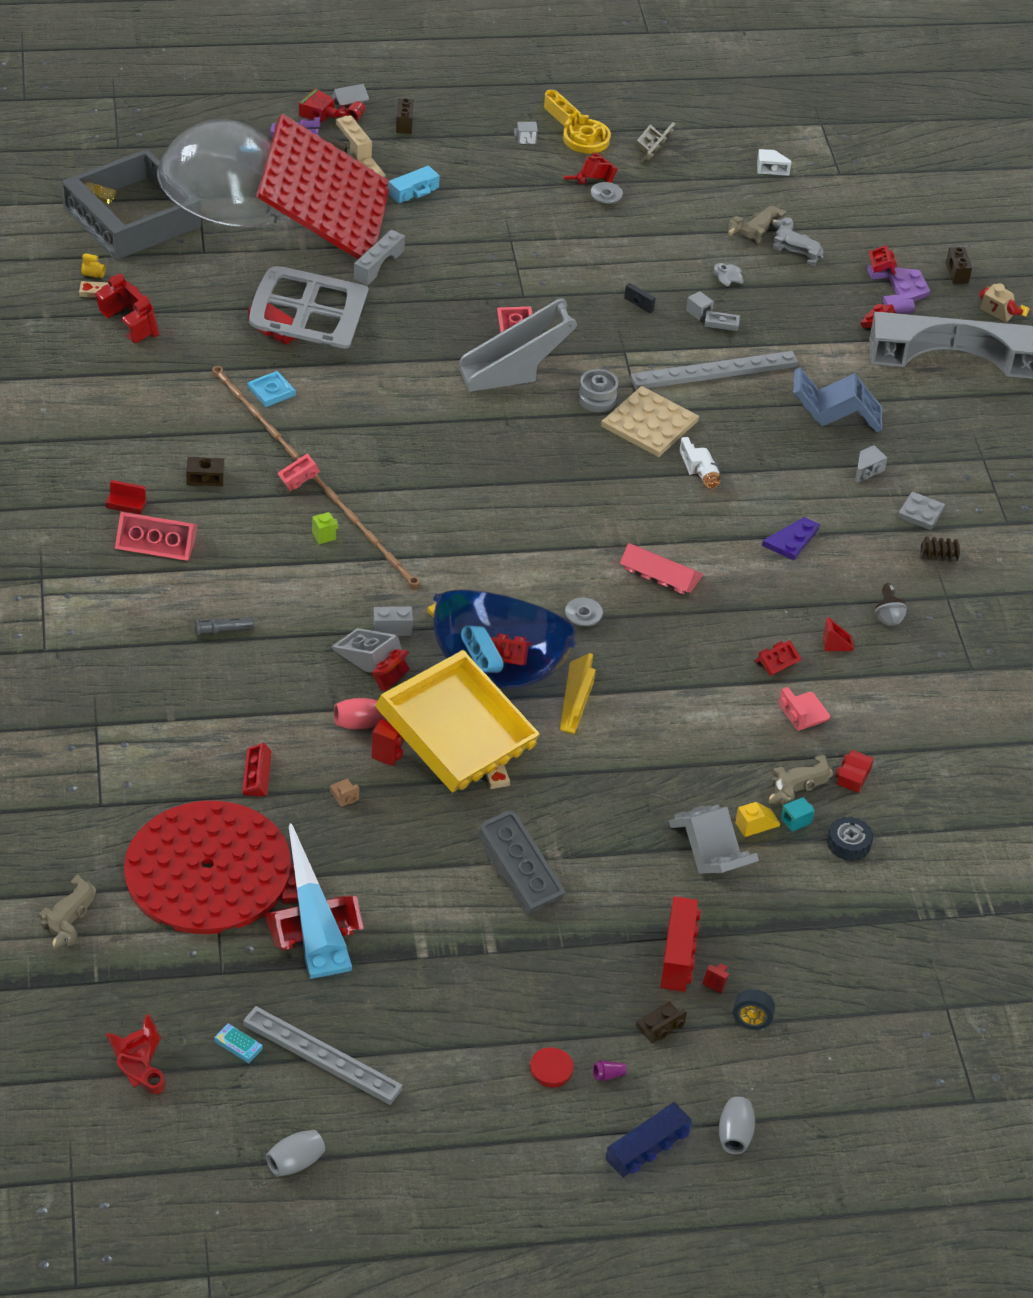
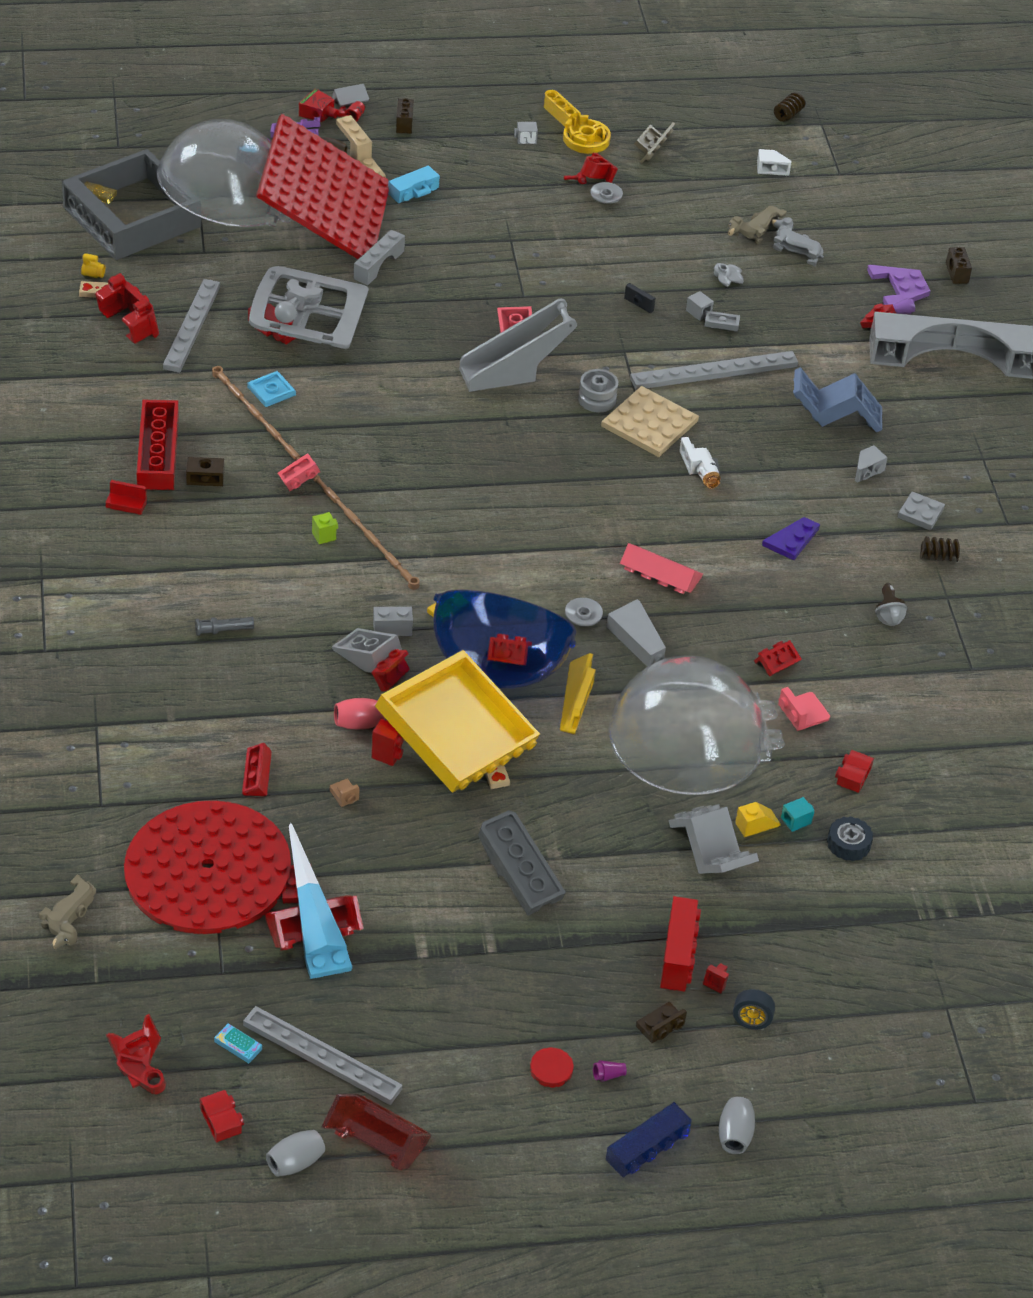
(155, 536): coral slope -> none
(158, 444): none -> red brick
(191, 326): none -> light grey plate
(221, 1116): none -> red brick
(297, 298): none -> light grey piece
(378, 1127): none -> clear red windscreen
(482, 649): medium azure beam -> none
(637, 632): none -> light grey slope
(692, 726): none -> clear windscreen
(789, 107): none -> dark brown piece
(799, 779): dark tan animal -> none
(836, 638): red slope -> none
(882, 259): red bracket -> none
(1000, 303): tan torso -> none

